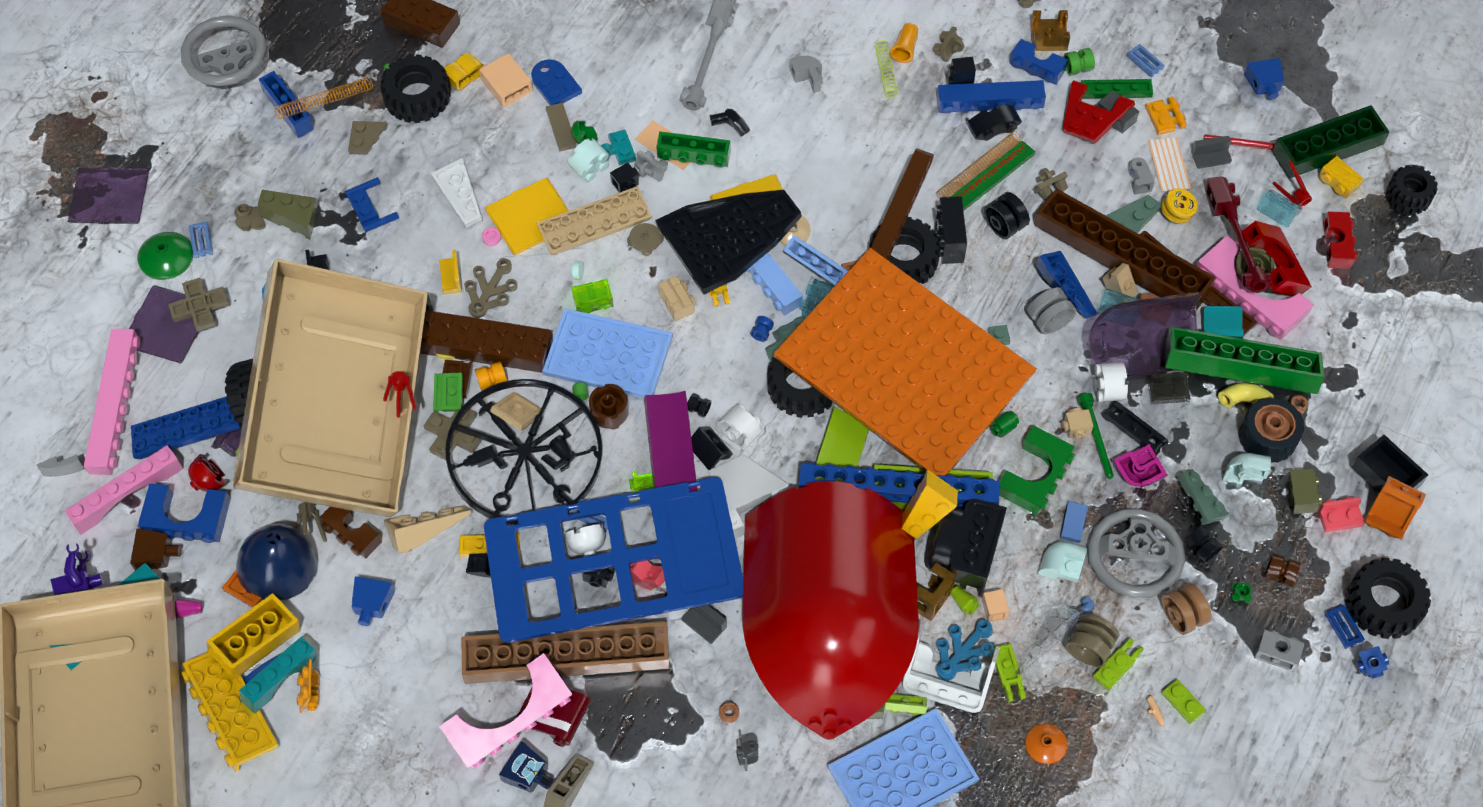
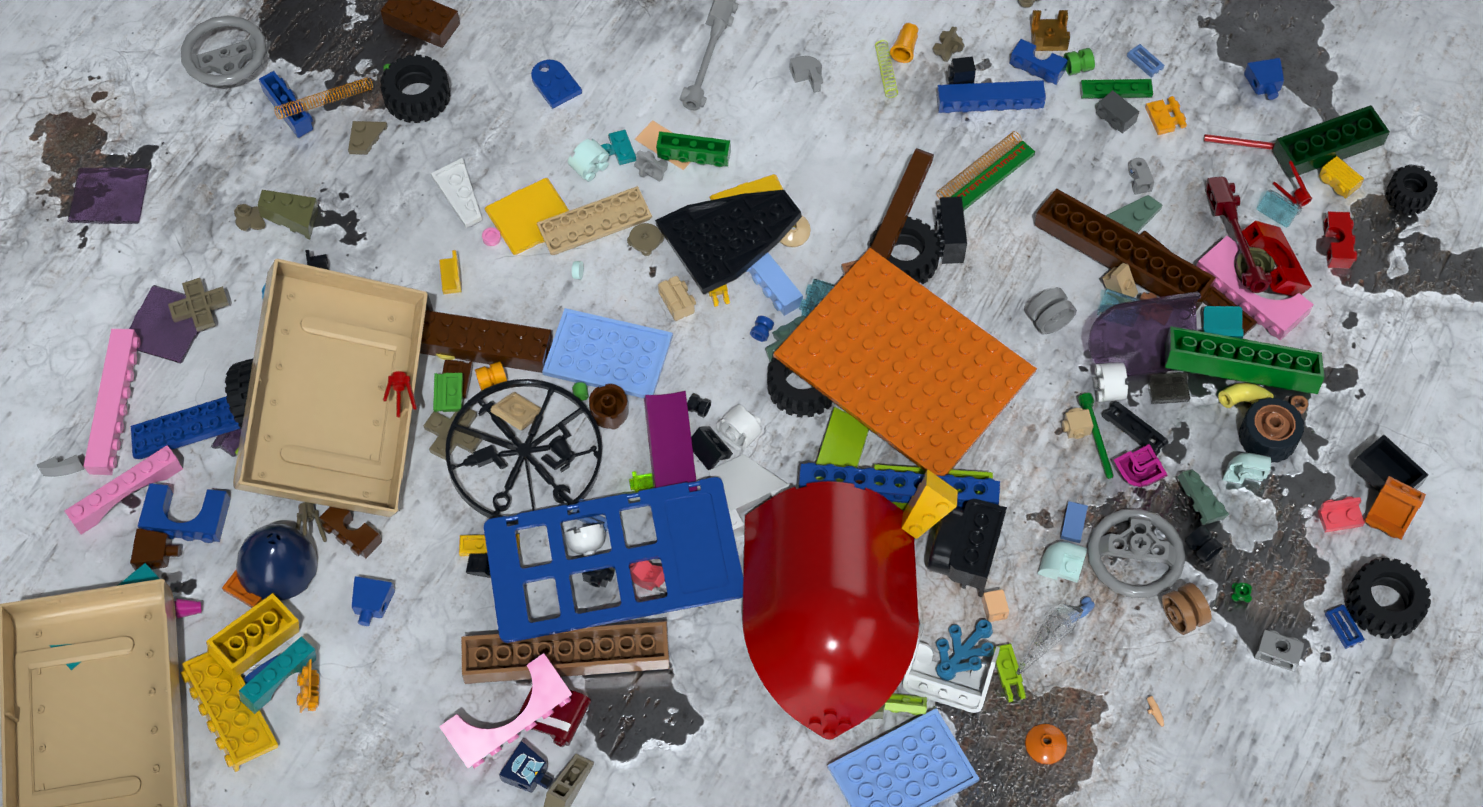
(76, 578): dark purple torso -> none
(167, 262): green dish -> none
(202, 251): medium blue tile -> none
(205, 474): red cylinder -> none
(363, 207): blue plate -> none
(412, 532): tan wedge -> none
(463, 71): yellow brick -> none
(490, 289): dark tan plant -> none
(505, 80): light nougat brick -> none
(560, 126): dark tan tile -> none
(581, 132): green hair -> none
(592, 296): clear neon green brick -> none
(624, 177): black brick -> none
(705, 622): dark grey panel -> none
(729, 707): nougat plate -> none
(733, 118): black arm -> none
(747, 753): dark grey hinge -> none
(815, 260): light blue brick -> none
(940, 594): pearl gold panel -> none
(965, 601): lime cone -> none
(998, 121): black brick -> none
(1000, 333): sand green plate -> none
(1004, 424): green brick -> none
(1006, 215): black wheel -> none
(1034, 494): green arch -> none
(1044, 188): dark tan hips -> none
(1059, 274): blue wedge -> none
(1089, 120): red wing -> none
(1092, 640): dark tan wheel -> none
(1117, 666): lime hinge -> none
(1169, 164): sticker -> none
(1179, 206): yellow head -> none
(1183, 701): lime plate -> none
(1211, 152): dark grey panel -> none
(1283, 570): reddish brown wheel -> none
(1304, 491): olive brick -> none
(1372, 654): blue brick -> none

